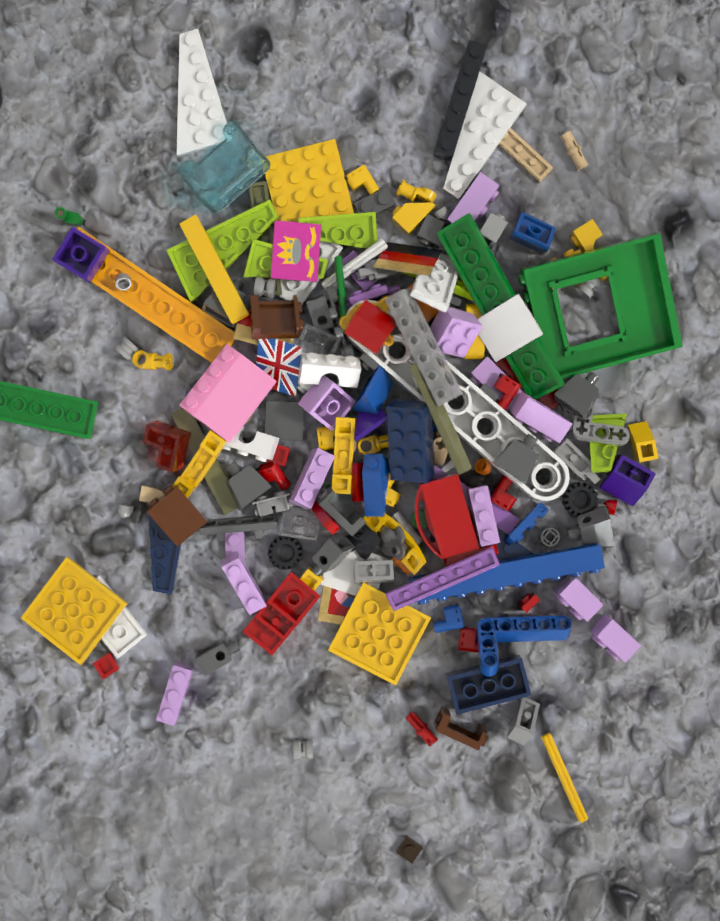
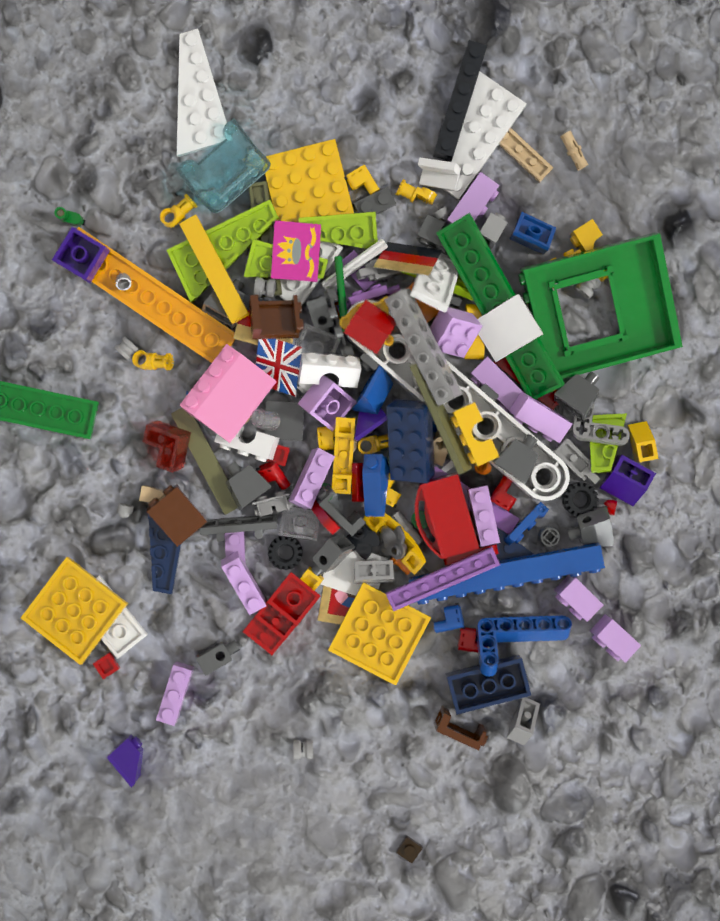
(128, 759): none -> dark purple slope
(178, 210): none -> yellow connector
(201, 463): yellow slope -> none
(265, 419): none -> clear brick
(411, 215): yellow slope -> none
(421, 728): red axle -> none
(439, 174): none -> white panel
(478, 451): none -> yellow arch
(508, 388): red piece -> none
(529, 601): red plate -> none
(564, 777): yellow axle -> none

